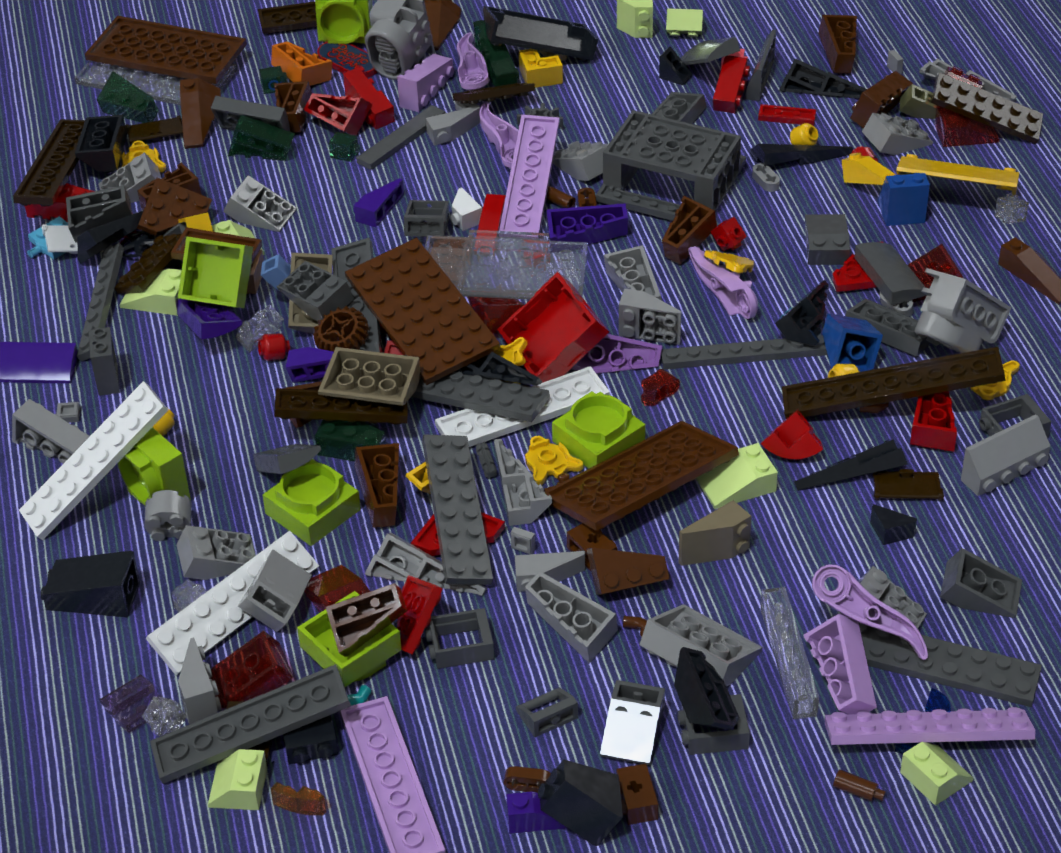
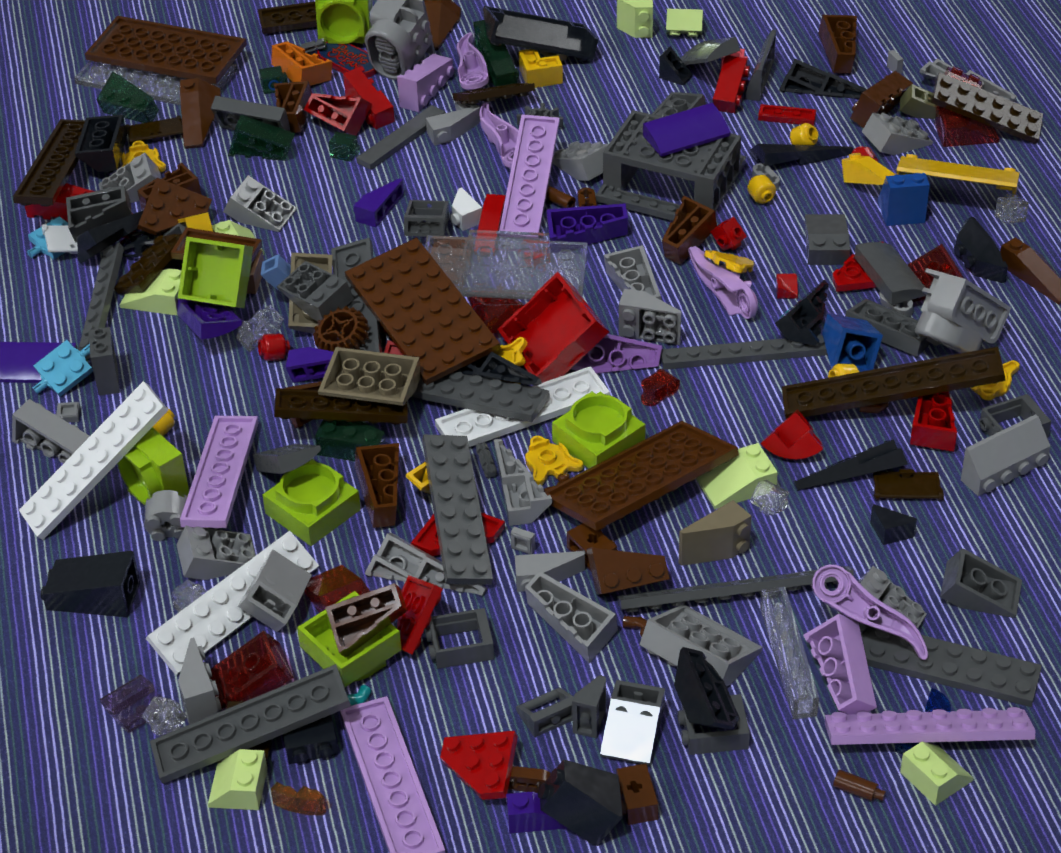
(63, 368): none -> medium azure plate
(219, 472): none -> lavender plate
(313, 46): none -> dark grey axle
(482, 761): none -> red plate
(589, 708): none -> dark grey tile
(685, 129): none -> dark purple slope
(722, 590): none -> dark grey plate
(761, 189): none -> yellow head
(769, 498): none -> clear brick
(786, 286): none -> red slope
(980, 252): none -> black wedge

